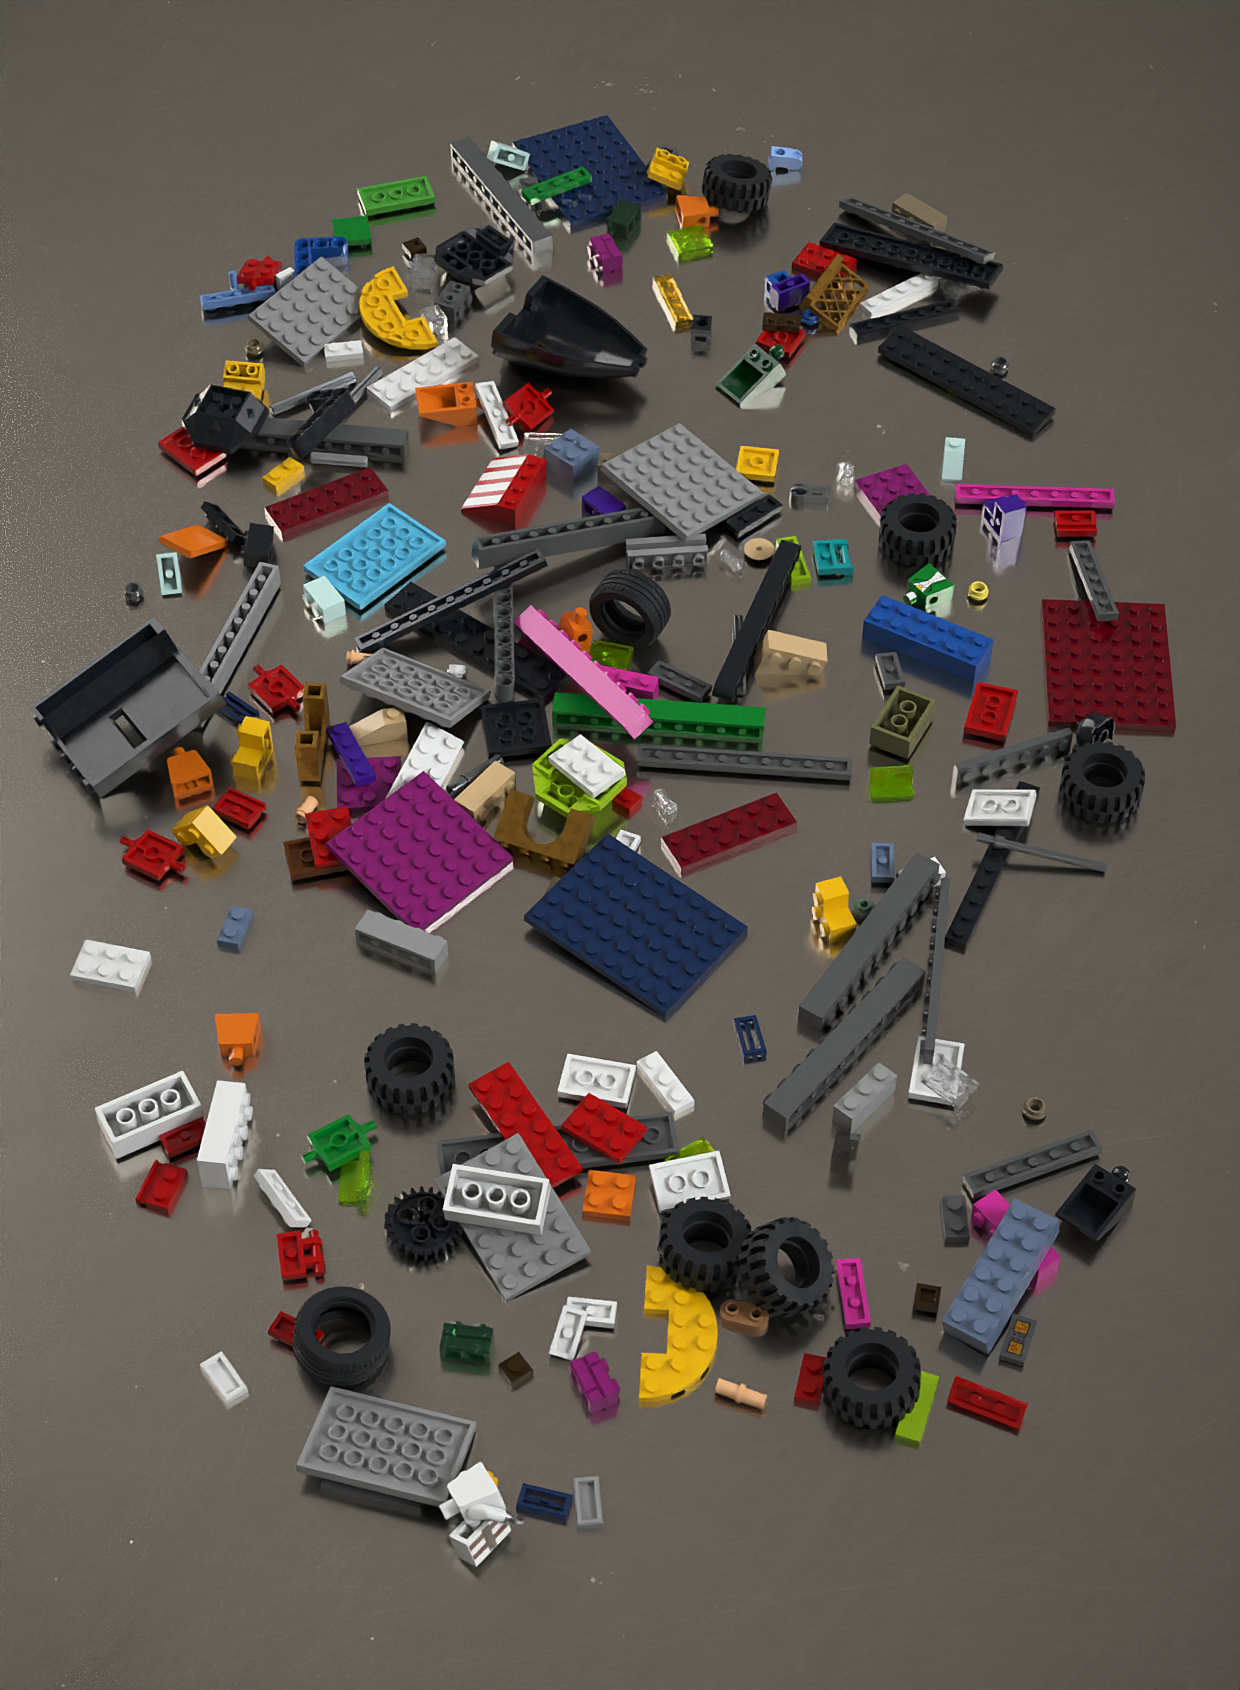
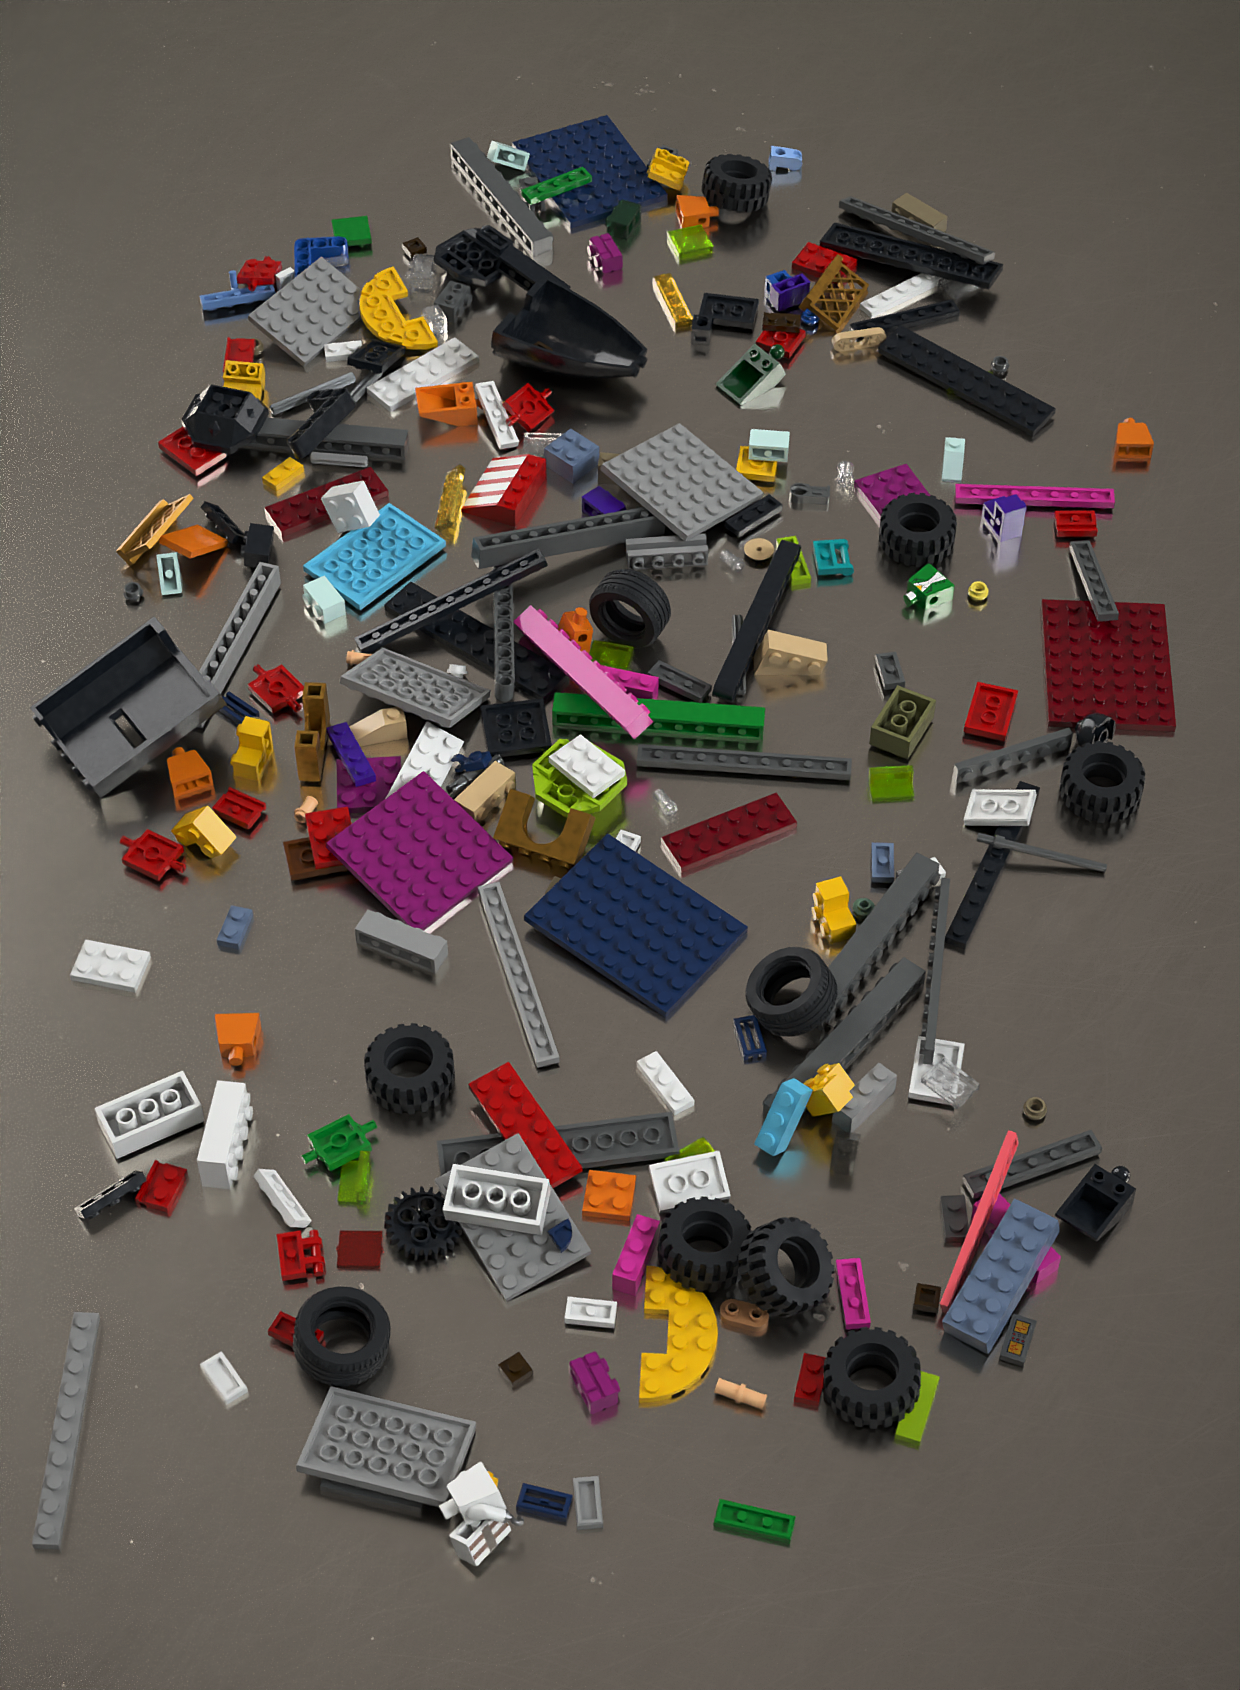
(66, 1431): none -> light grey plate
(111, 1195): none -> black plate
(151, 528): none -> pearl gold fence
(183, 1137): red plate -> none
(239, 350): none -> red plate
(350, 506): none -> white brick
(359, 1249): none -> clear red piece
(376, 355): none -> black plate
(396, 195): bright green plate -> none
(450, 498): none -> clear yellow plate
(467, 1342): clear green brick -> none
(476, 761): none -> dark blue plate
(518, 975): none -> light grey plate
(523, 269): none -> black brick
(561, 1235): none -> dark blue tile
(568, 1333): white plate -> none
(601, 1078): white plate -> none
(604, 1128): red plate -> none
(627, 800): red plate -> none
(636, 1255): none -> dark pink brick
(730, 310): none -> black plate
(754, 1521): none -> green tile
(768, 445): none -> light aqua brick
(783, 1117): none -> medium azure brick
(804, 1012): none -> black tyre
(830, 1090): none -> yellow brick
(846, 337): none -> tan beam
(927, 638): blue brick -> none
(980, 1220): none -> coral tile
(987, 1402): red plate -> none
(1133, 440): none -> orange torso

